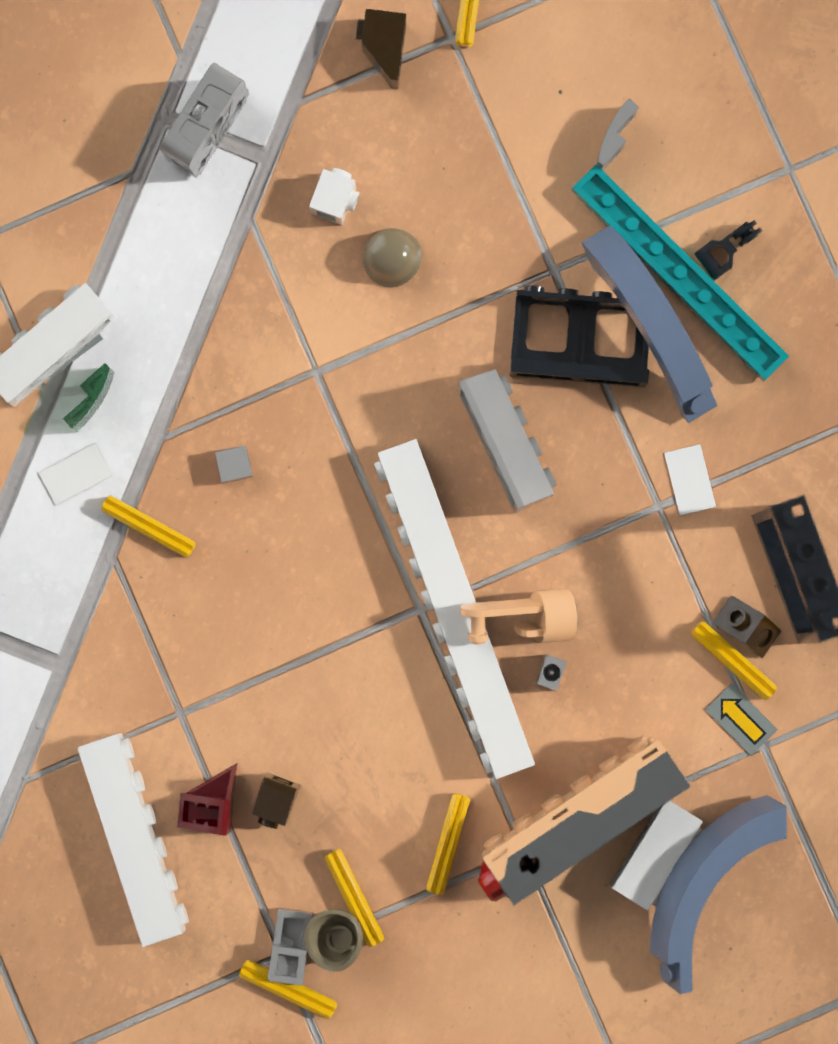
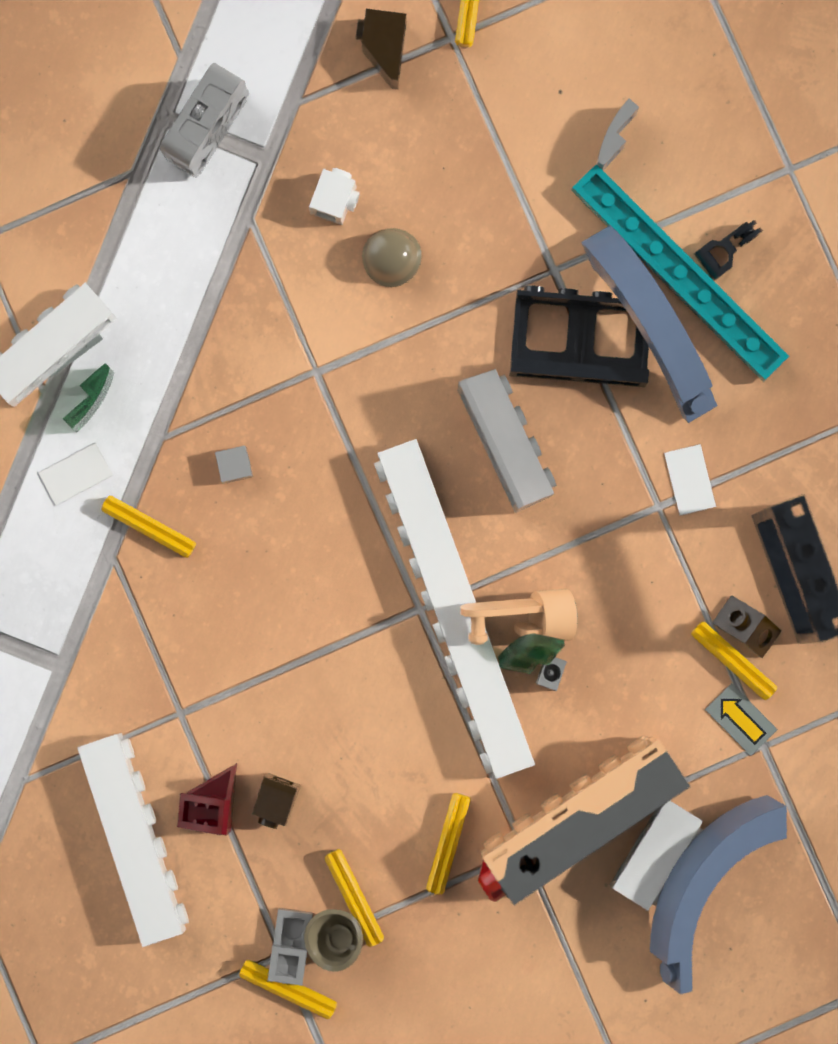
(530, 651): none -> clear green slope

